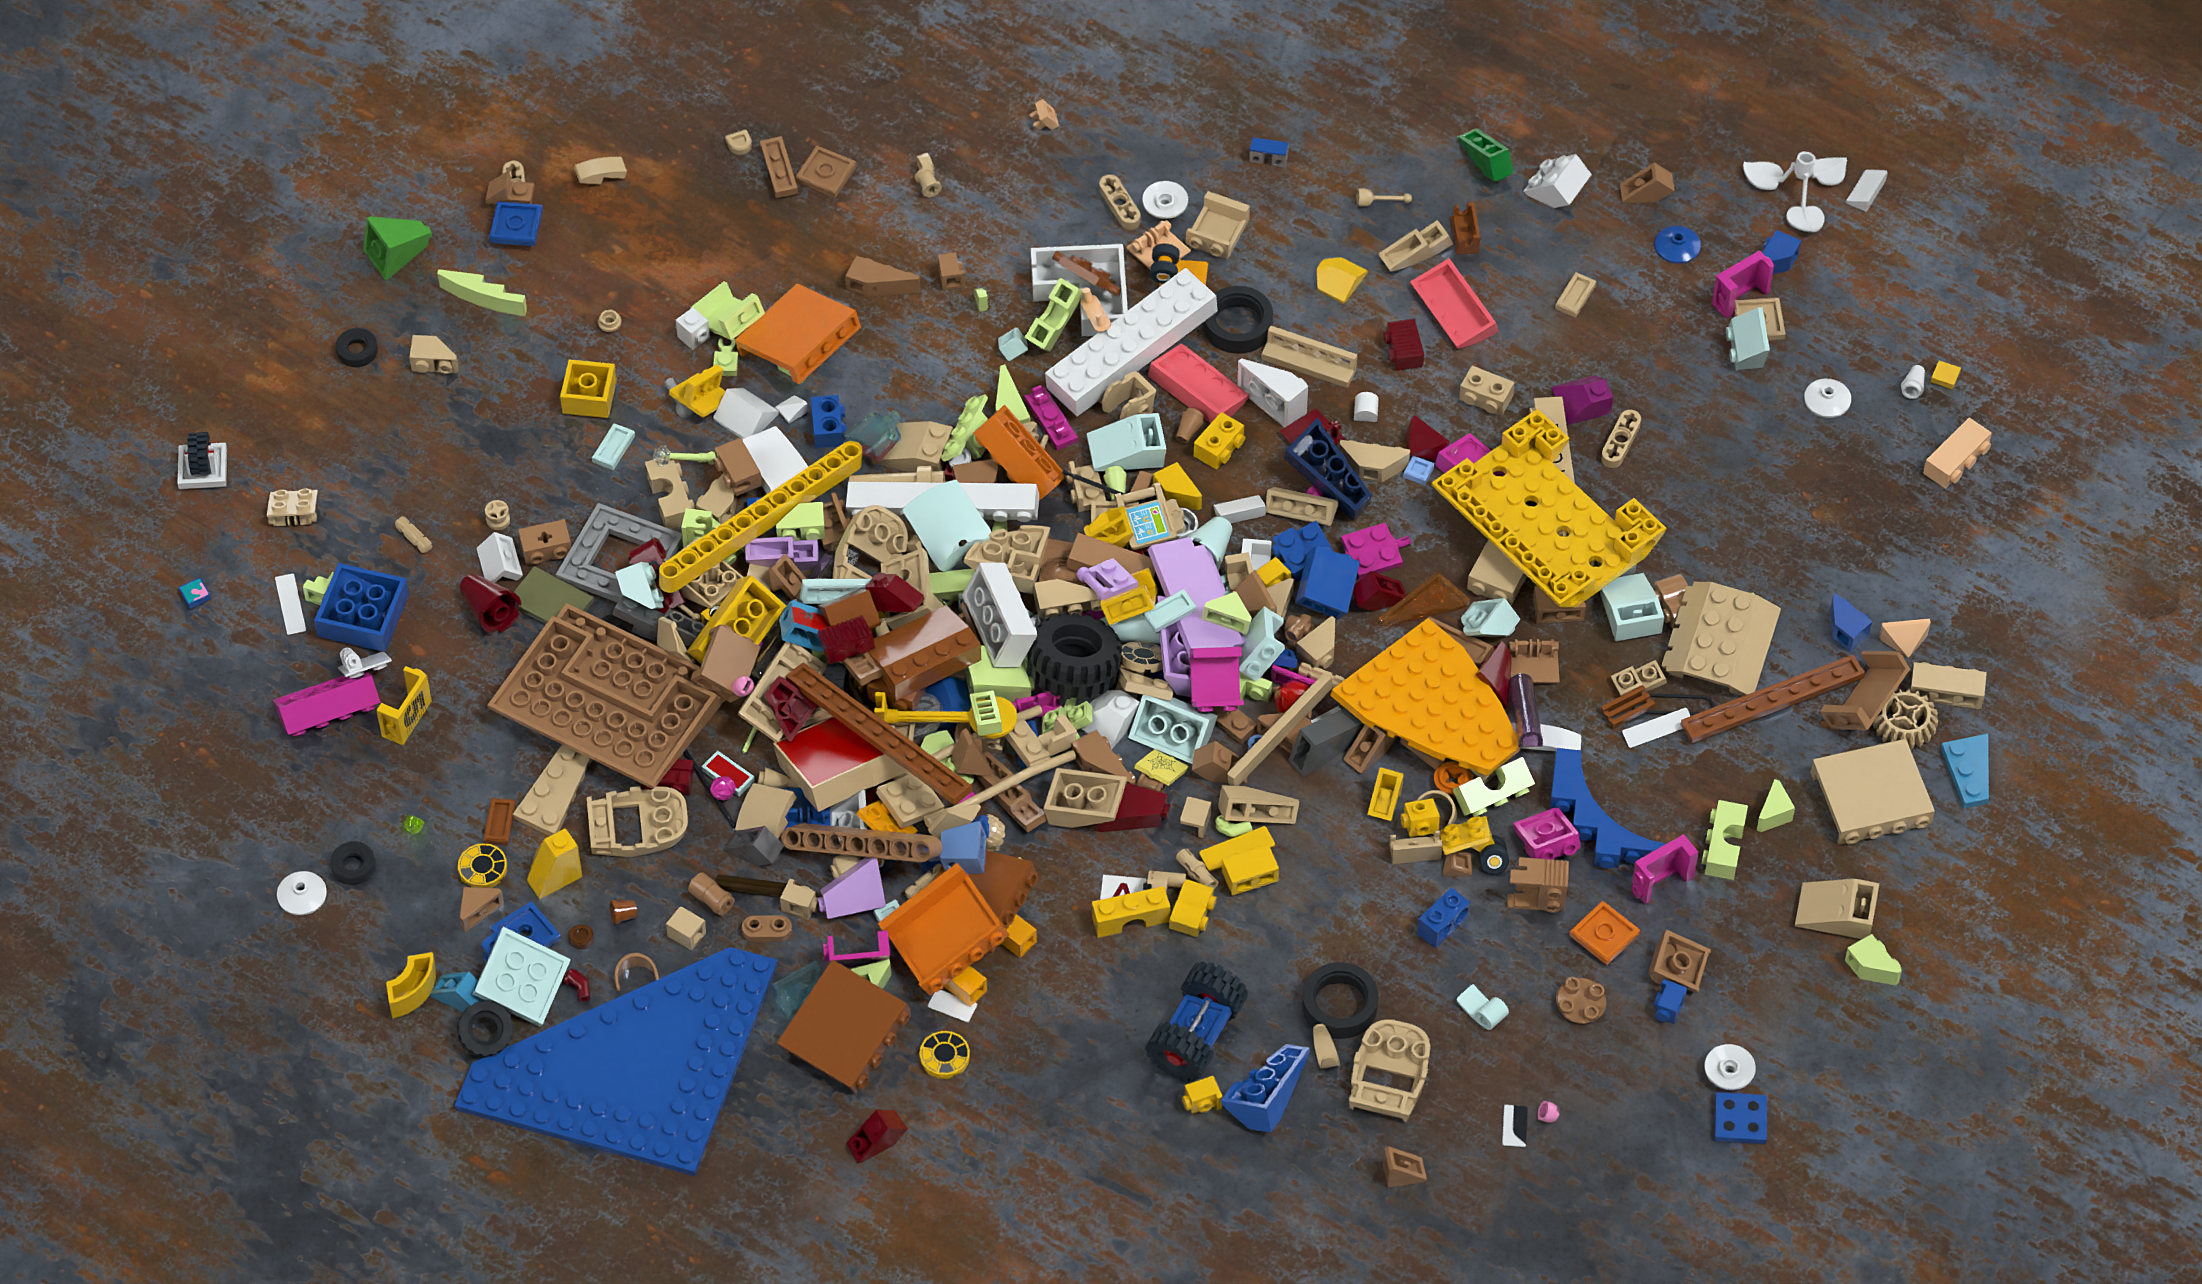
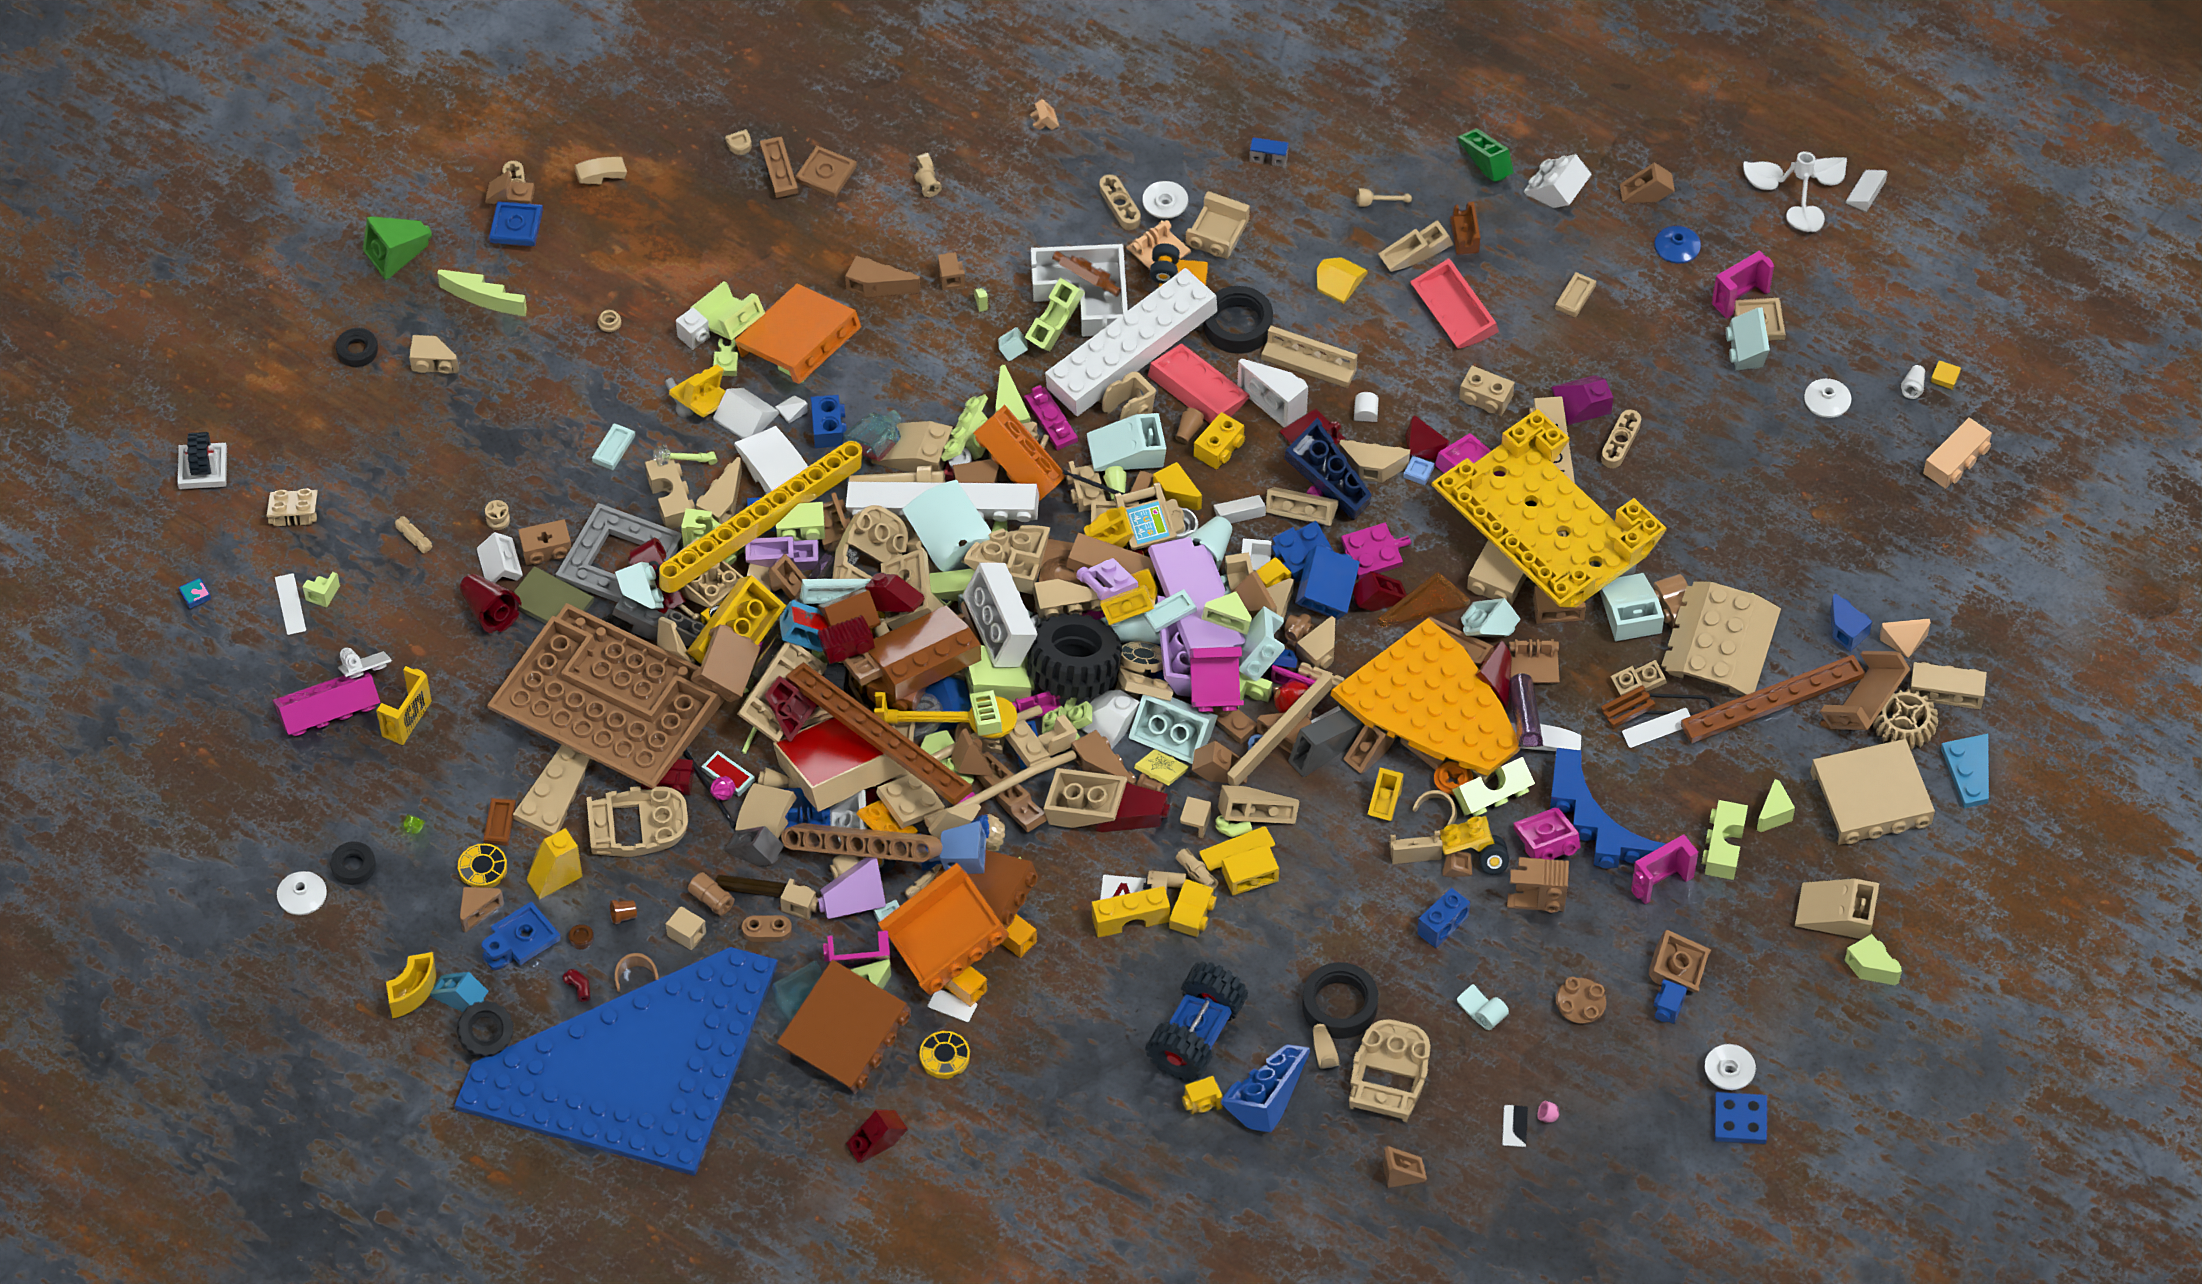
(361, 607): blue slope -> none
(521, 976): light aqua plate -> none
(588, 388): yellow brick -> none
(737, 466): medium nougat brick -> none
(740, 683): bright pink hinge -> none
(1095, 311): light nougat piece -> none
(1404, 343): dark red brick -> none
(1420, 817): yellow brick -> none
(1604, 932): orange plate -> none
(1782, 251): blue slope -> none

